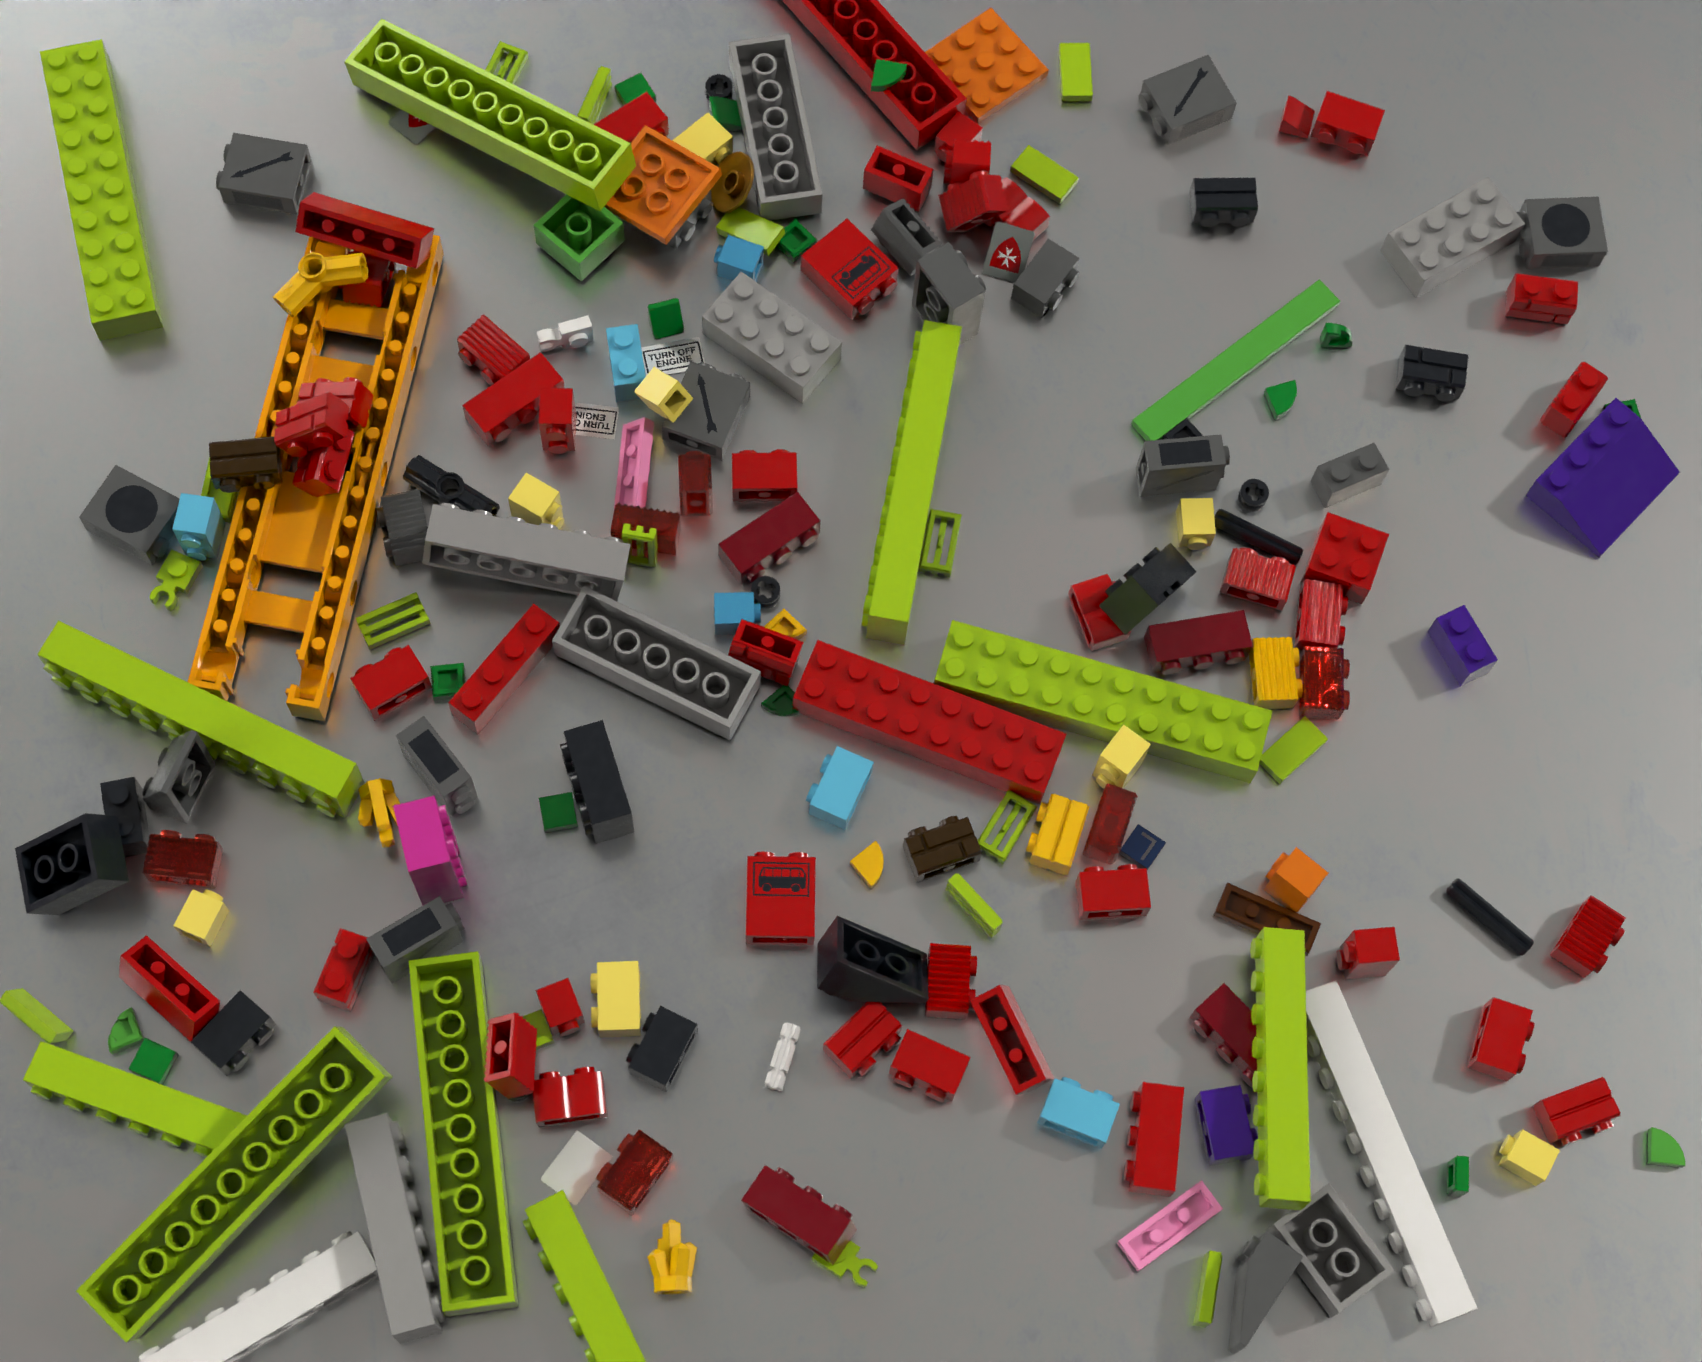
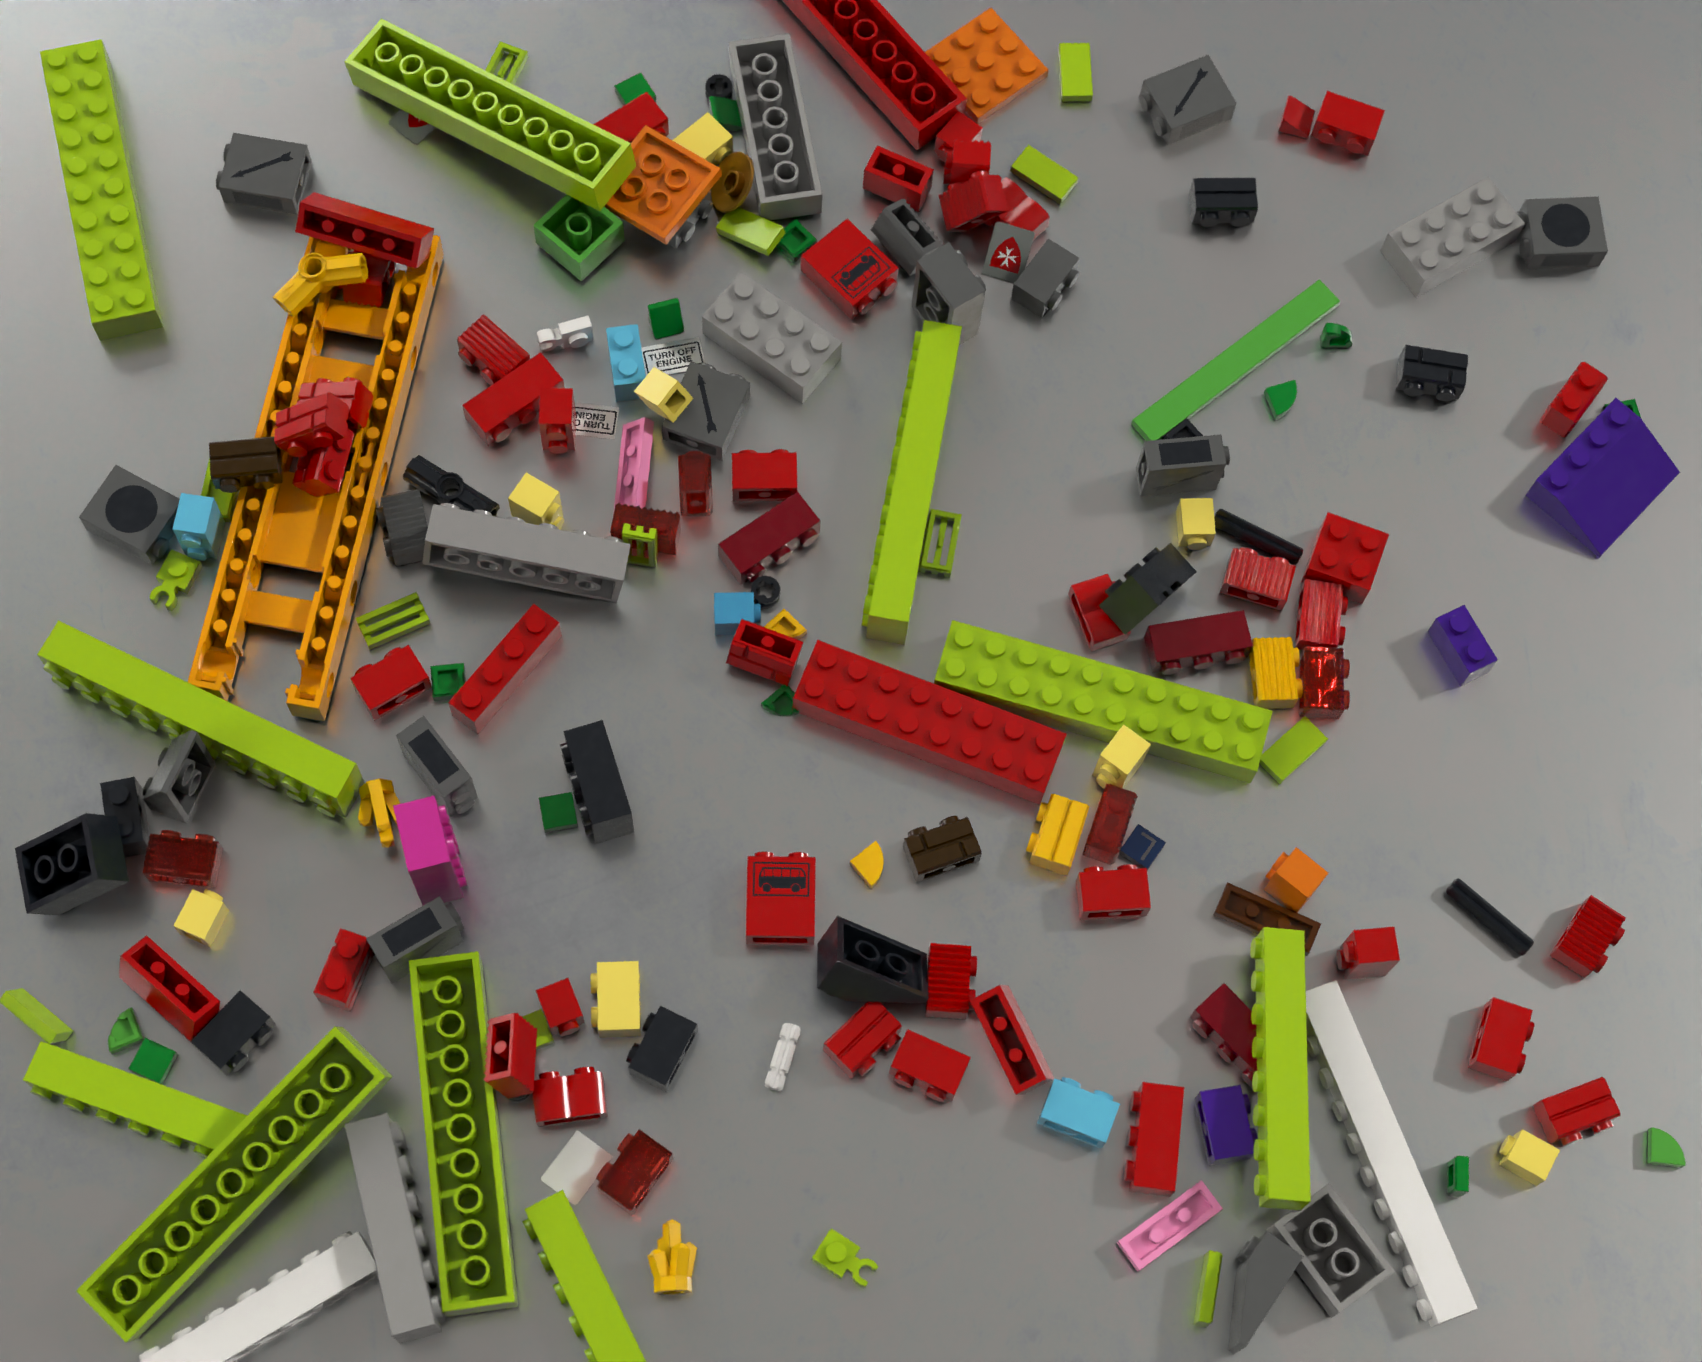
(596, 95): lime tile -> none
(656, 662): light grey brick -> none
(737, 257): dark azure brick -> none
(800, 1213): dark red brick -> none
(840, 787): medium azure brick -> none
(887, 74): green tile -> none
(974, 905): lime tile -> none
(991, 850): lime tile -> none
(1246, 500): black bush -> none
(1349, 475): dark grey brick -> none
(1541, 298): red brick -> none

